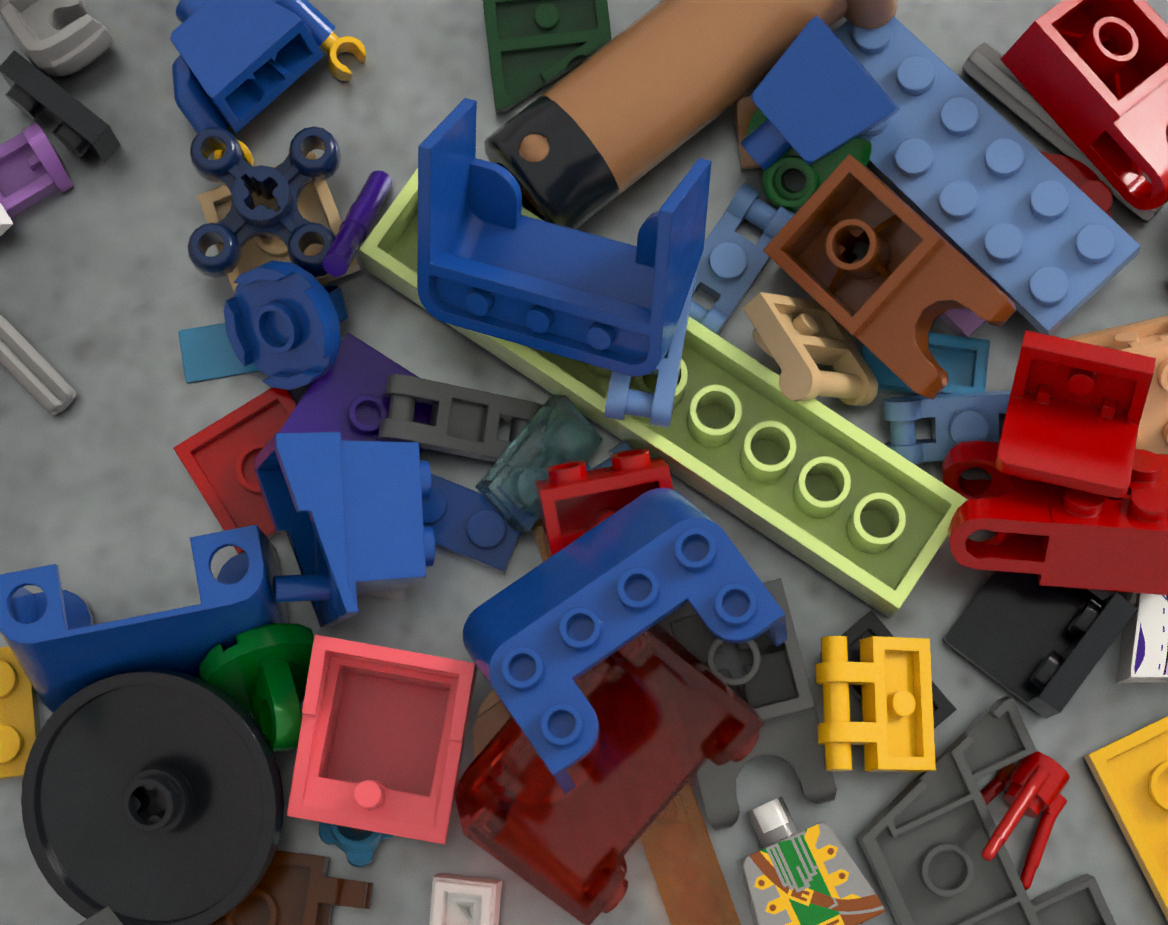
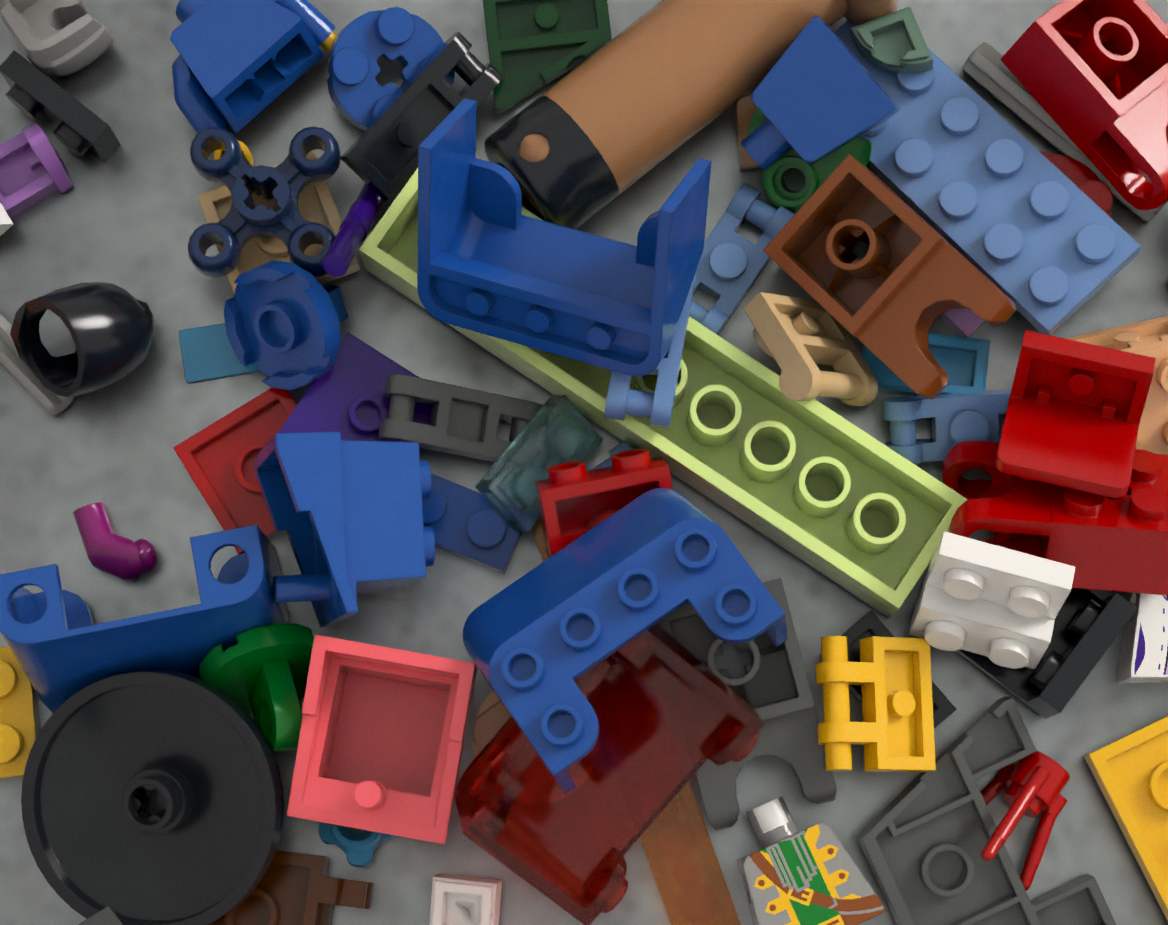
(108, 330): none -> black piece
(110, 551): none -> magenta arm
(354, 54): none -> blue plate
(389, 147): none -> black plate
(894, 42): none -> sand green tile
(990, 601): none -> white plate

